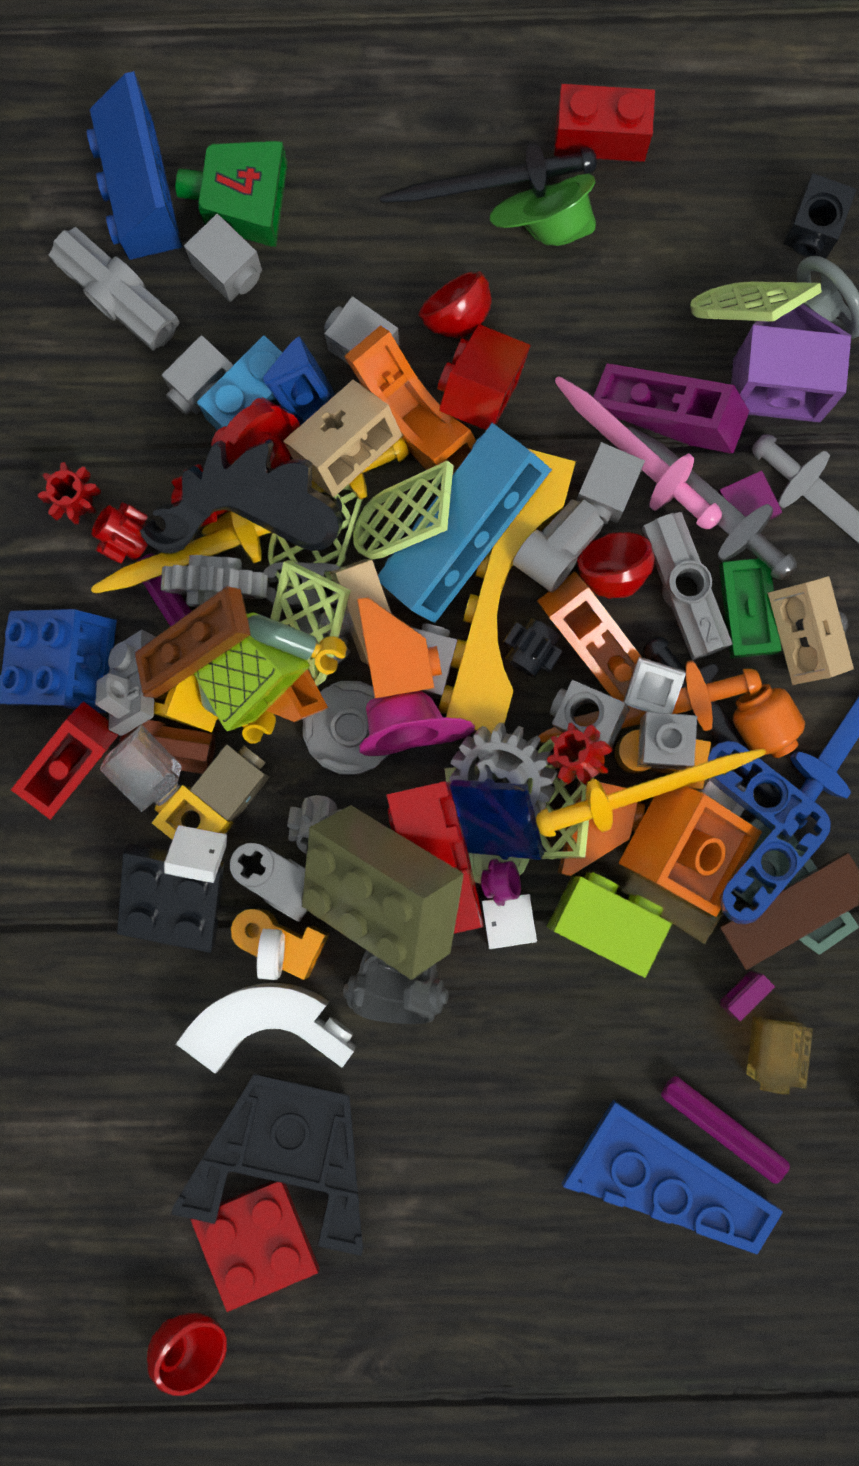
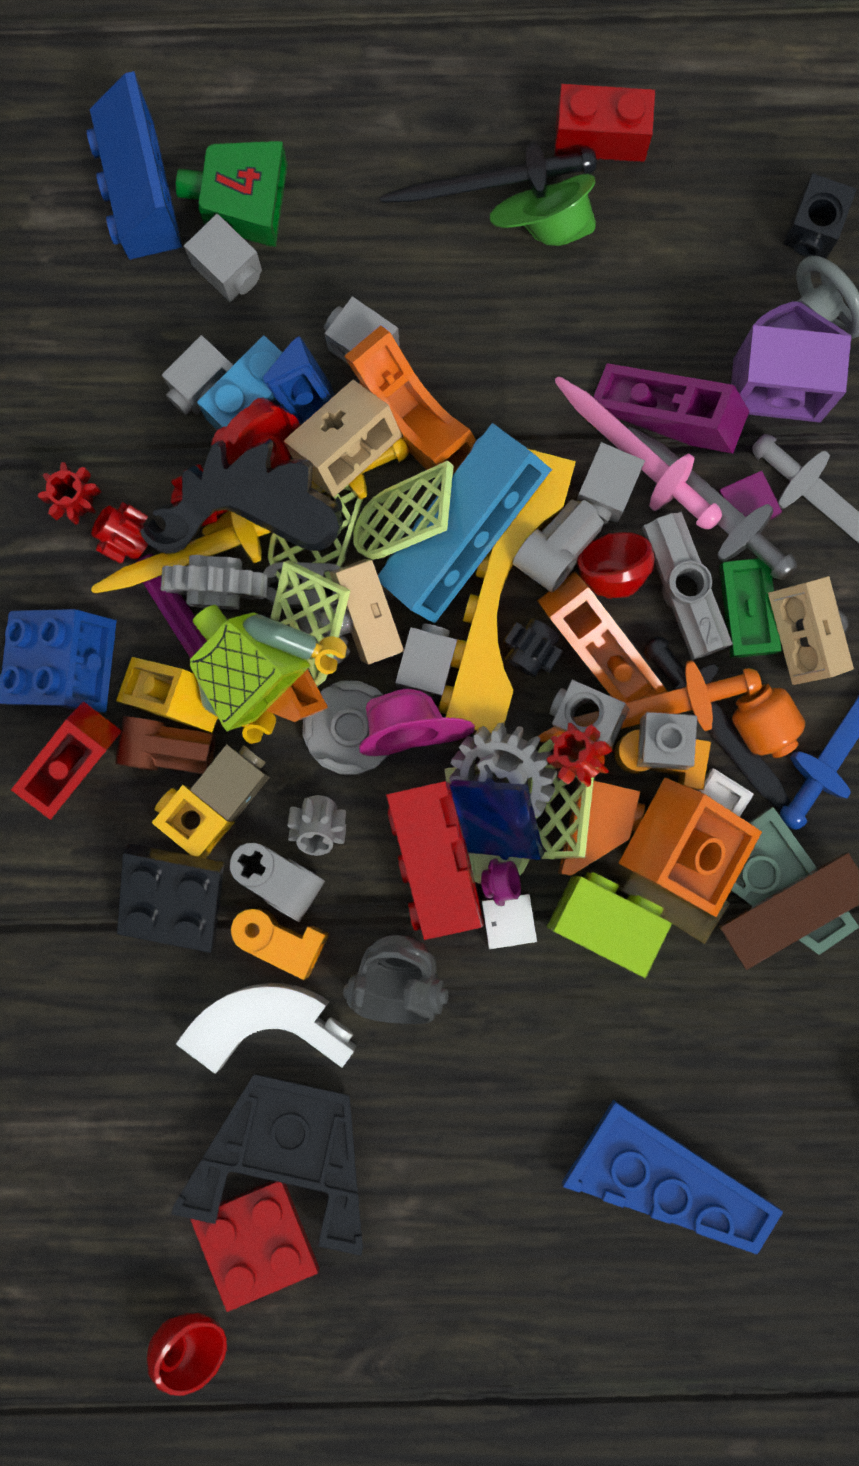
(113, 288): light grey piece -> none
(121, 688): light grey hinge -> none
(142, 769): clear brick -> none
(192, 642): dark orange tile -> none
(195, 854): white tile -> none
(270, 954): white tile -> none
(381, 891): olive brick -> none
(396, 652): orange slope -> none
(458, 306): red piece -> none
(482, 376): red brick -> none
(600, 806): yellow sword -> none
(654, 687): white tile -> none
(725, 1130): magenta axle -> none
(746, 995): magenta tile -> none
(779, 820): blue beam -> none
(779, 1054): clear yellow brick -> none
(795, 292): yellowish green window -> none

